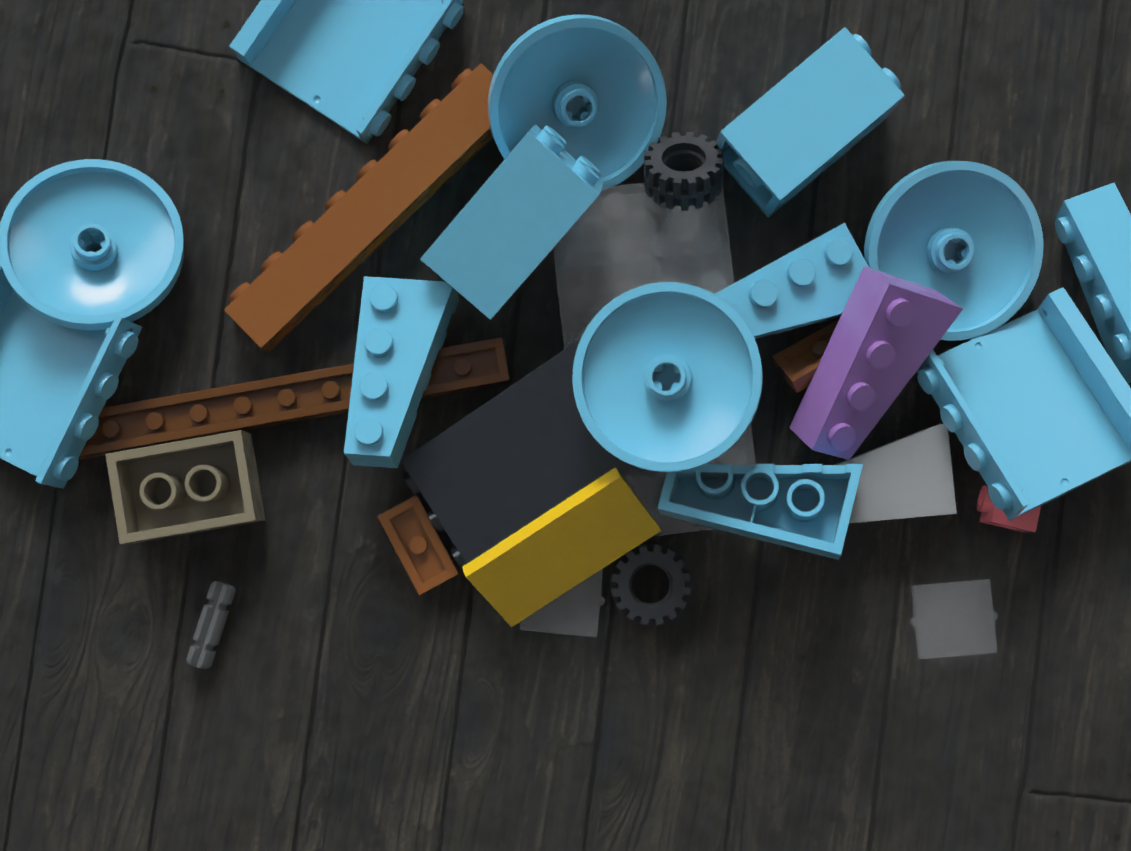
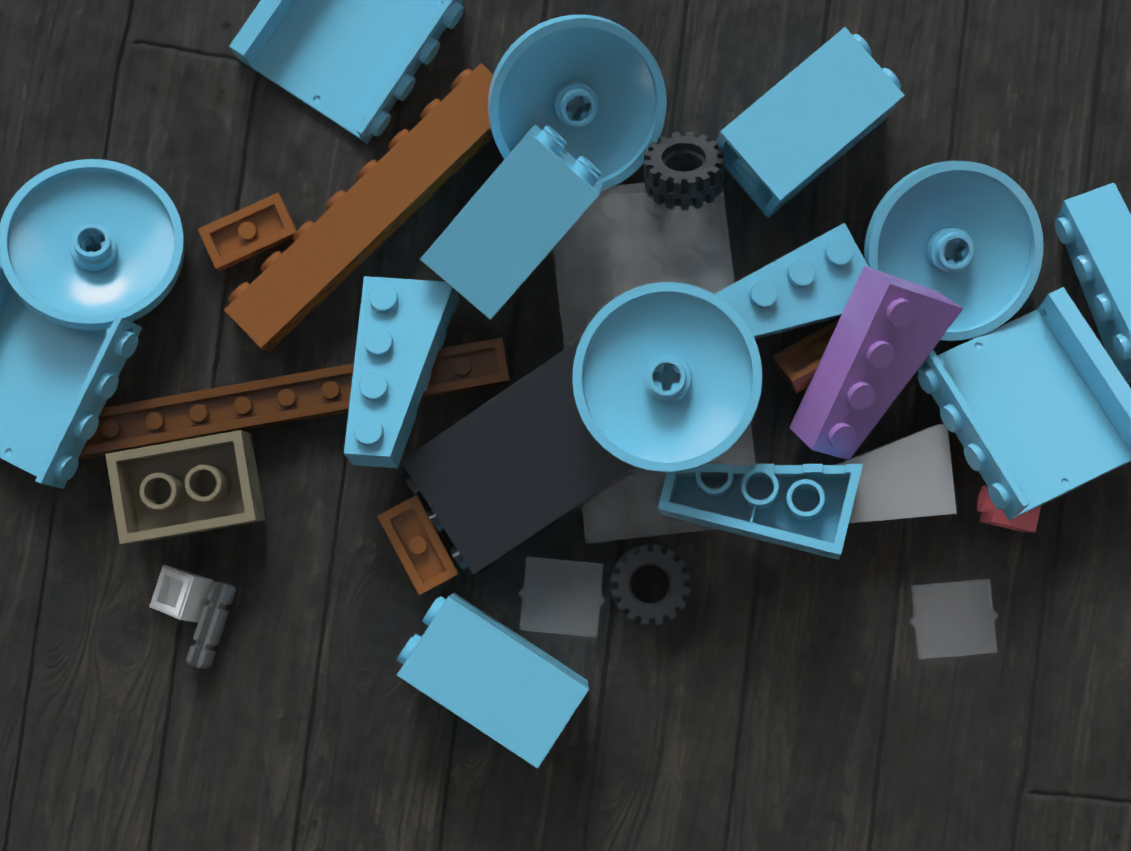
(180, 594): none -> white slope
(248, 232): none -> dark orange plate
(492, 678): none -> medium azure brick
(562, 548): yellow tile -> none

